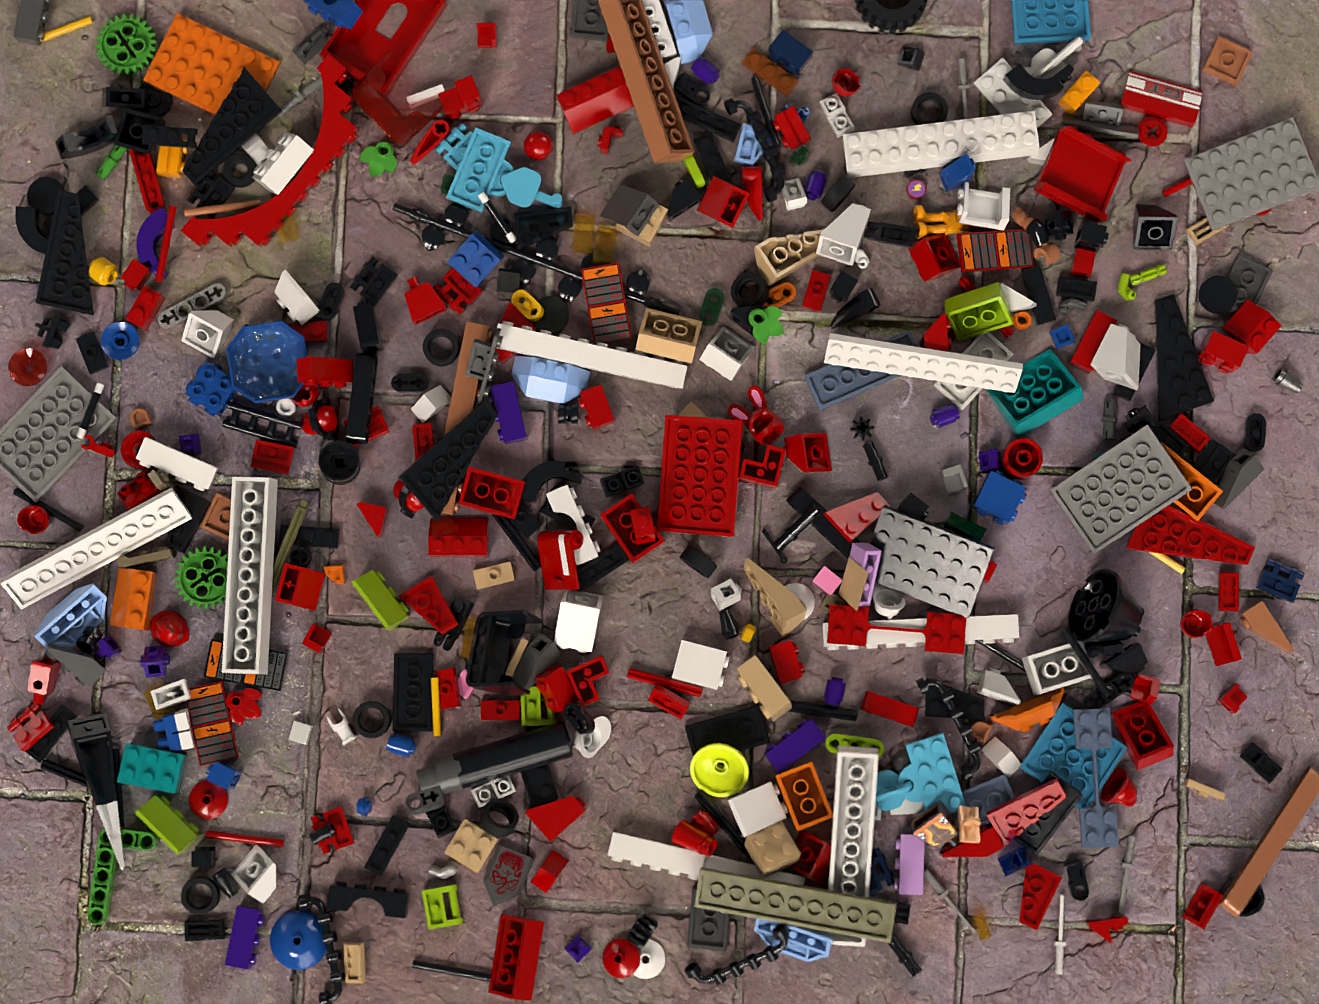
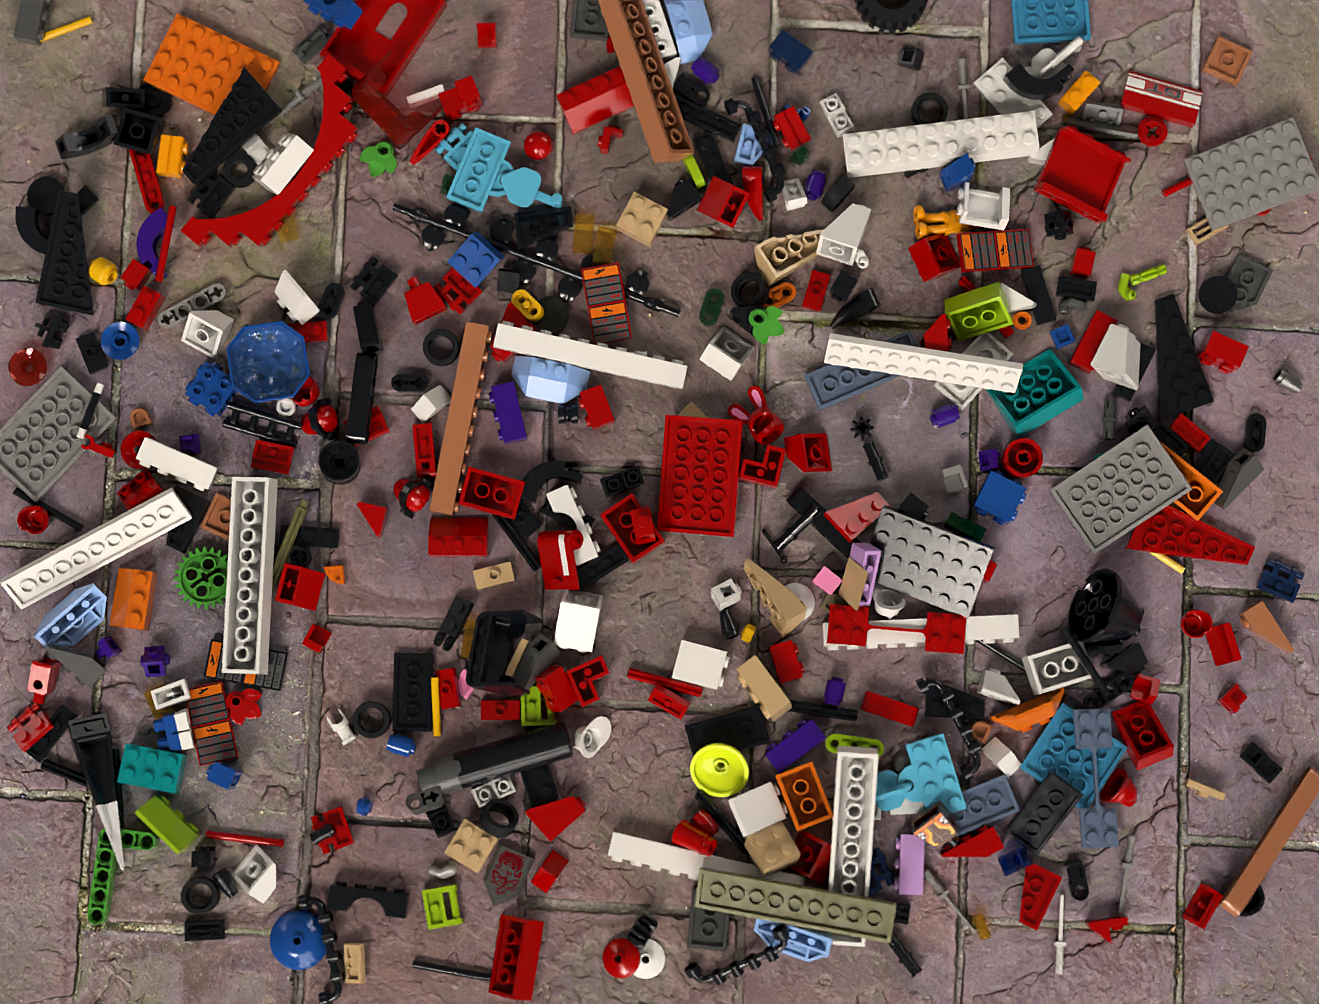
(88, 641): black wheel -> none
(110, 162): bright green pin -> none
(111, 54): bright green gear -> none
(145, 557): dark tan plate -> none
(161, 481): dark tan plate -> none
(169, 136): black plate -> none
(169, 629): red piece -> none
(217, 804): red dish -> none
(221, 208): nougat bar -> none
(244, 937): dark purple brick -> none
(300, 732): white slope -> none
(324, 371): red brick -> none
(381, 599): lime slope -> none
(387, 845): black plate -> none
(430, 604): red wing -> none
(444, 464): black wing -> none
(481, 360): dark grey bracket -> none
(497, 217): black bar -> none
(578, 948): dark purple tile -> none
(579, 718): black beam -> none
(629, 209): dark grey panel -> none
(668, 335): tan brick -> none
(698, 561): black tyre -> none
(769, 72): dark orange plate -> none
(845, 82): red hair -> none
(892, 234): black hinge -> none
(916, 189): medium lavender tile -> none
(969, 824): light nougat hips -> none
(1017, 814): wing -> none
(1038, 234): nougat piece -> none
(1091, 236): black brick -> none
(1153, 227): black slope -> none
(1228, 592): red plate -> none
(1251, 326): red slope -> none

